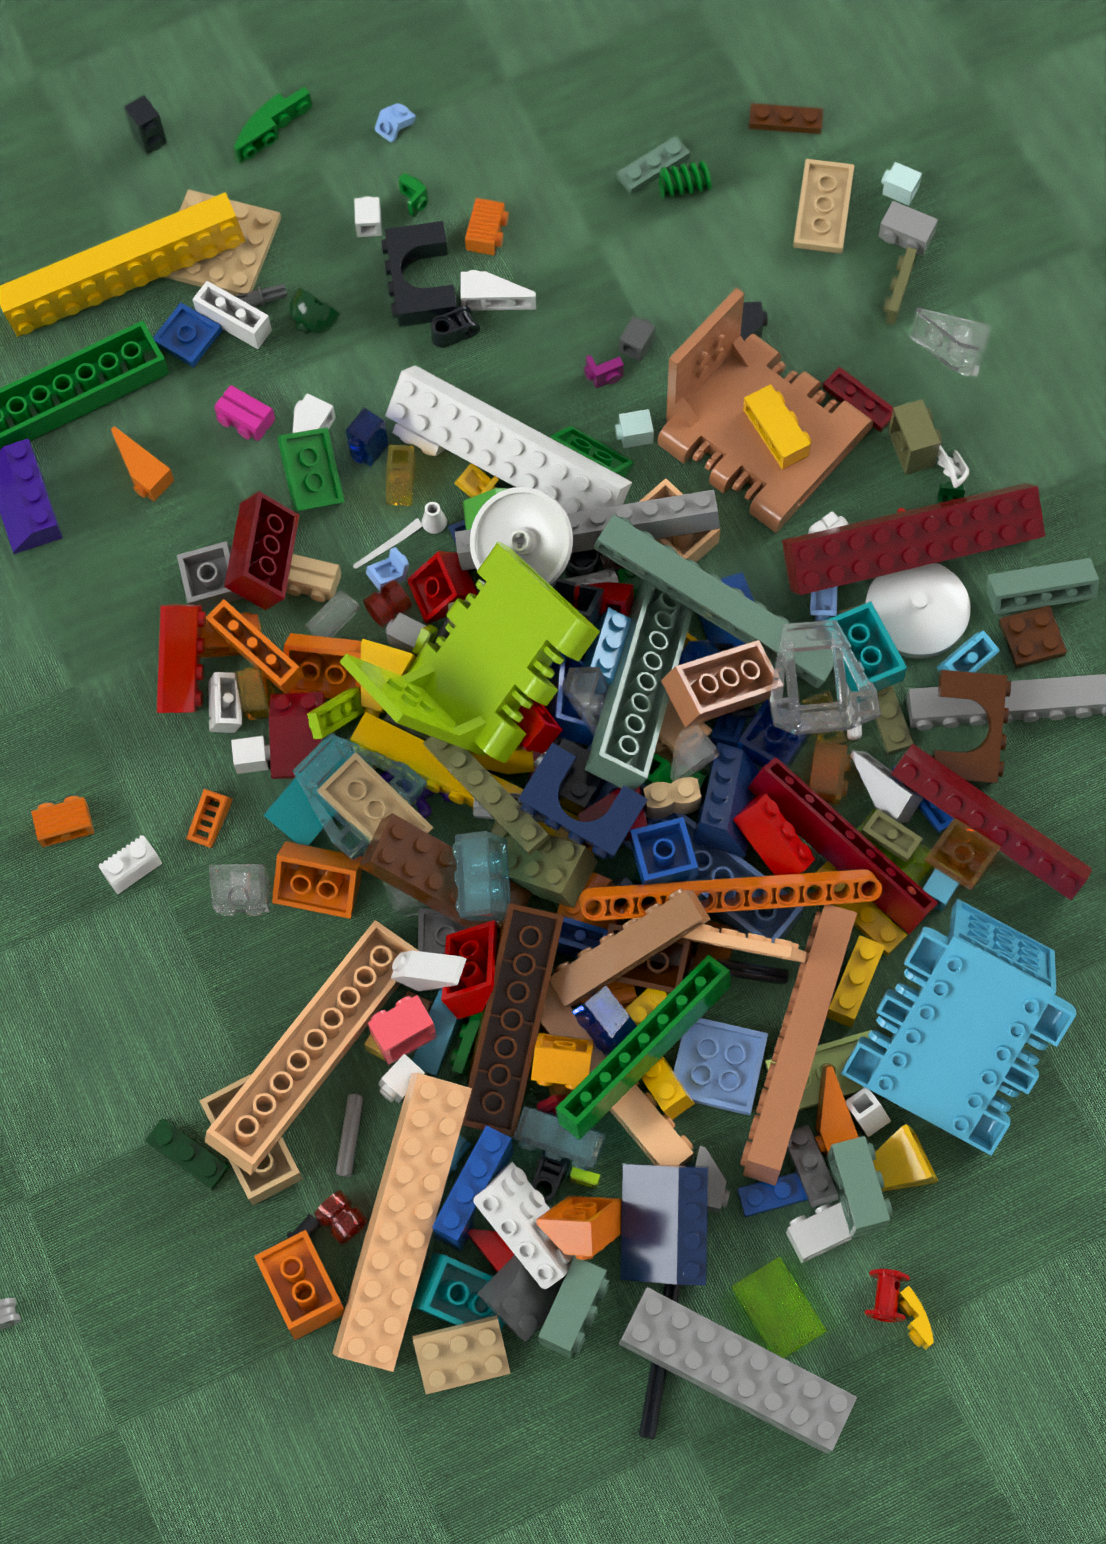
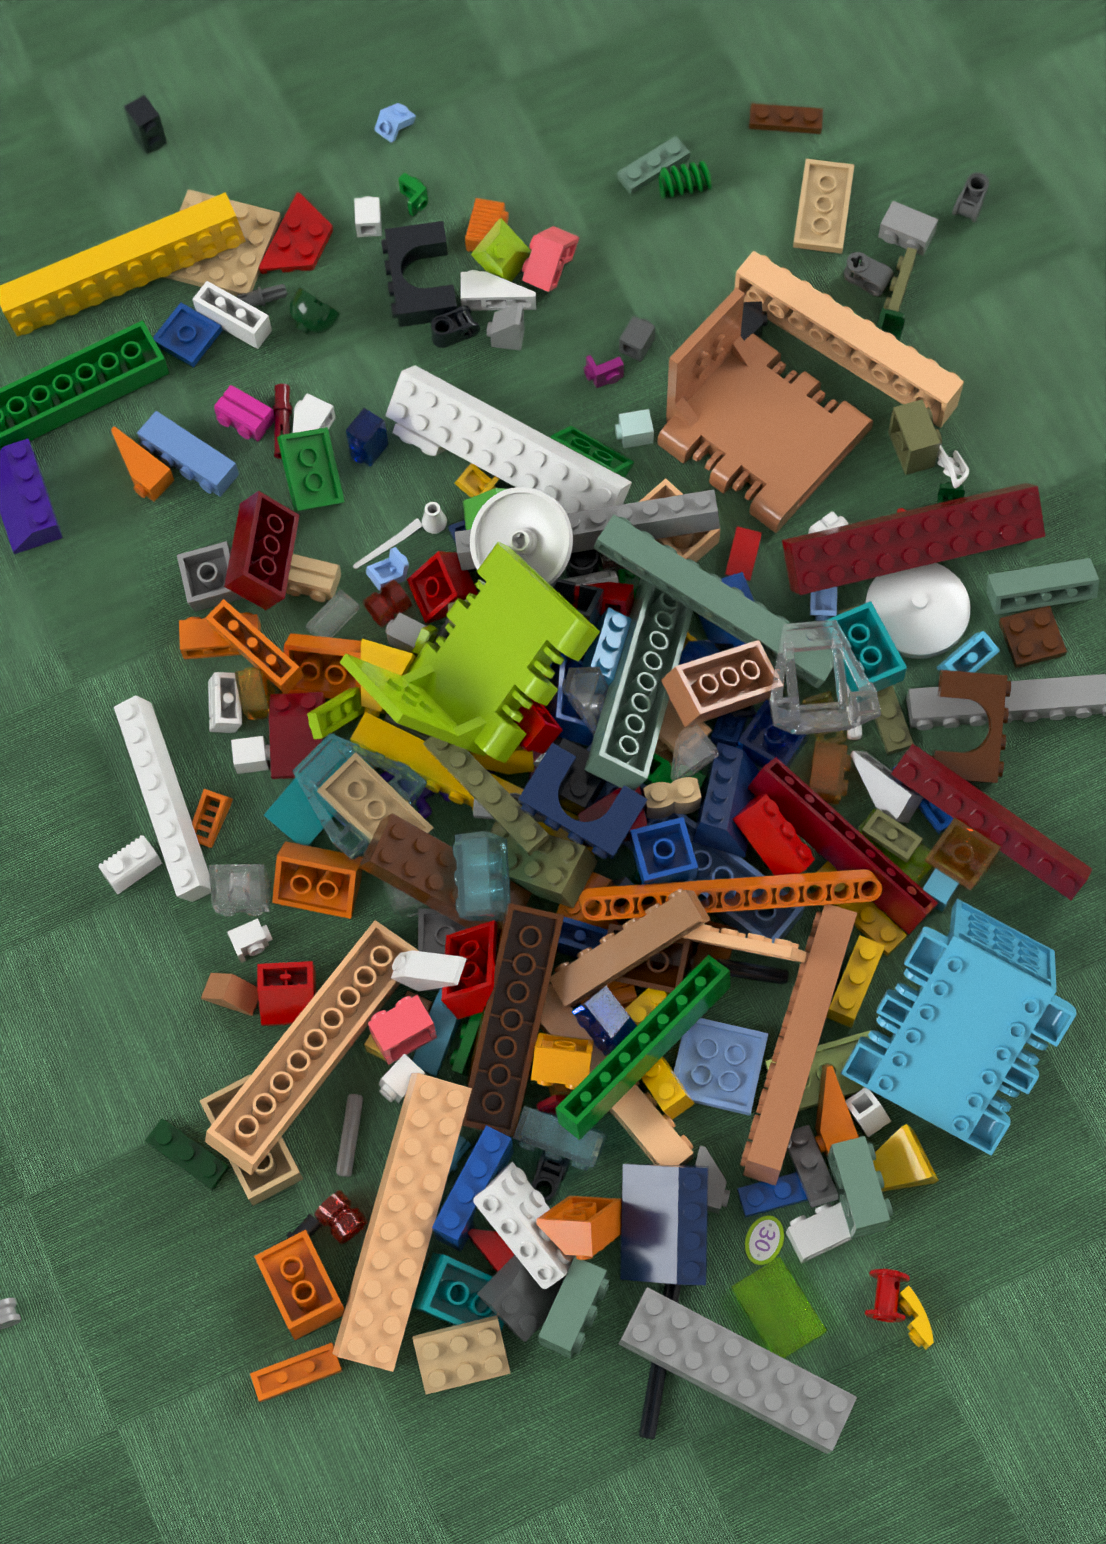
(62, 821): orange brick -> none
(163, 798): none -> white brick
(180, 658): red slope -> none
(188, 454): none -> medium blue brick
(231, 993): none -> nougat slope
(250, 939): none -> white brick
(263, 125): green slope -> none
(282, 412): none -> dark red pin
(284, 991): none -> red slope
(295, 1372): none -> orange plate
(298, 239): none -> red wing
(400, 475): clear yellow slope -> none
(501, 252): none -> lime slope
(507, 327): none -> light grey slope
(547, 258): none -> coral brick
(585, 1178): lime tile -> none
(743, 552): none -> red slope
(764, 1240): none -> sticker
(777, 426): yellow brick -> none
(847, 388): dark red plate -> none
(848, 338): none -> light nougat brick
(868, 275): none -> dark grey piece
(892, 322): none -> dark green panel
(901, 183): light aqua brick -> none
(951, 340): clear slope -> none
(971, 200): none -> dark grey piece

